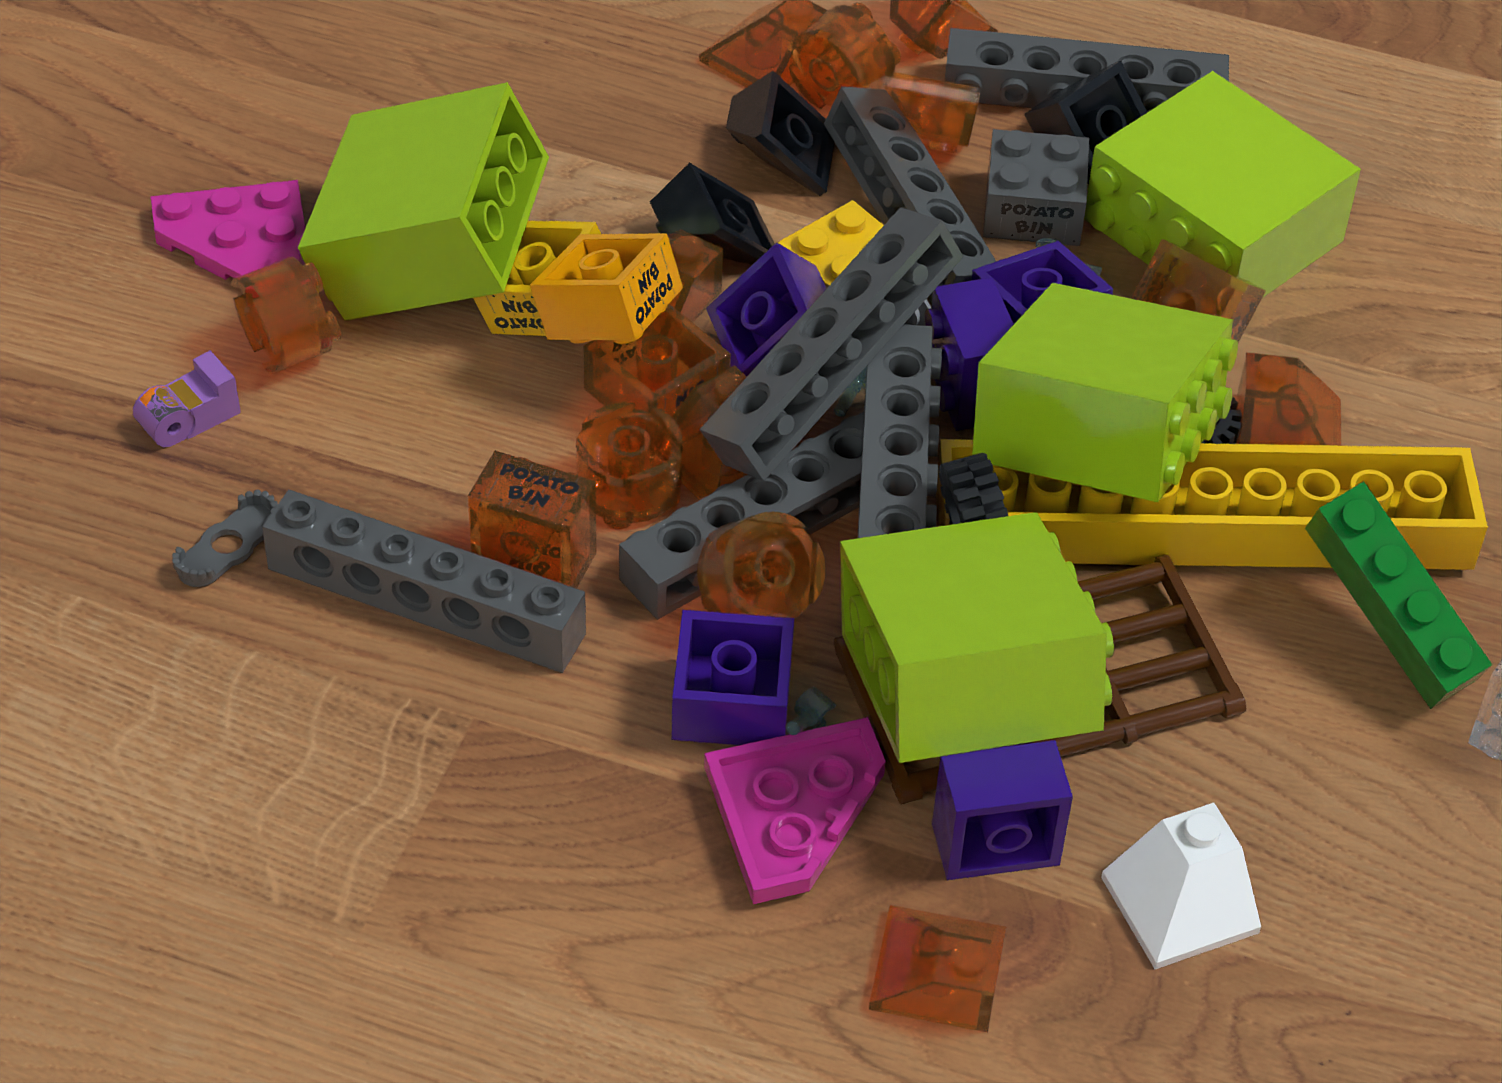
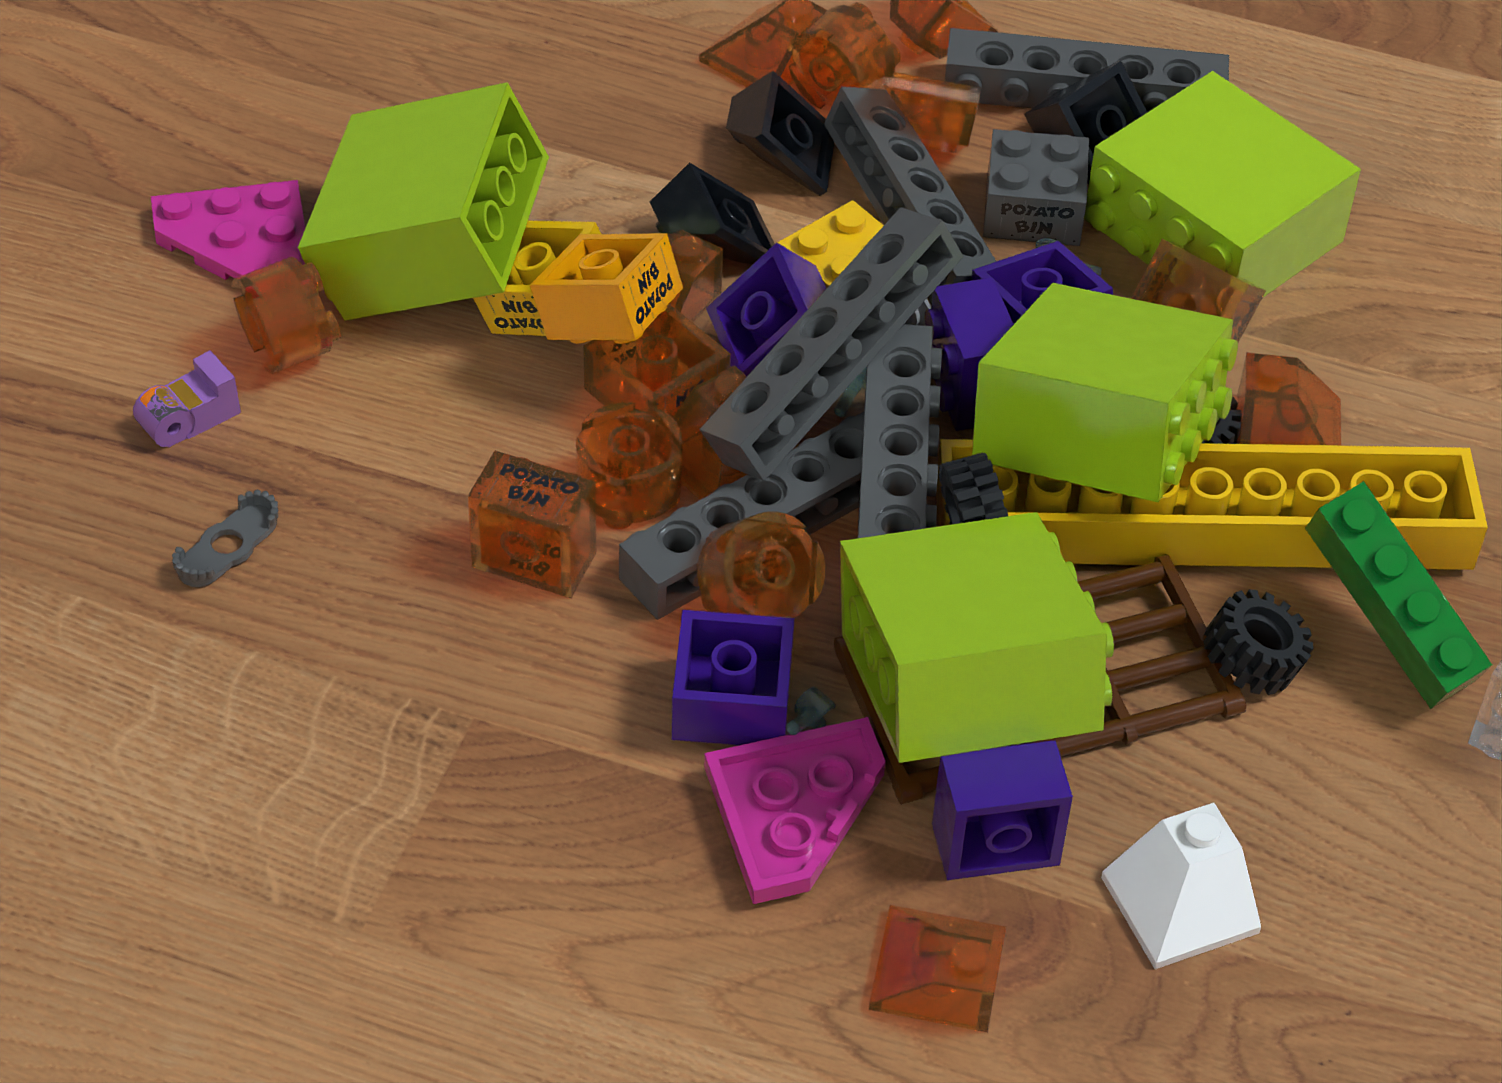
(425, 580): dark grey brick -> none
(1234, 643): none -> black tyre

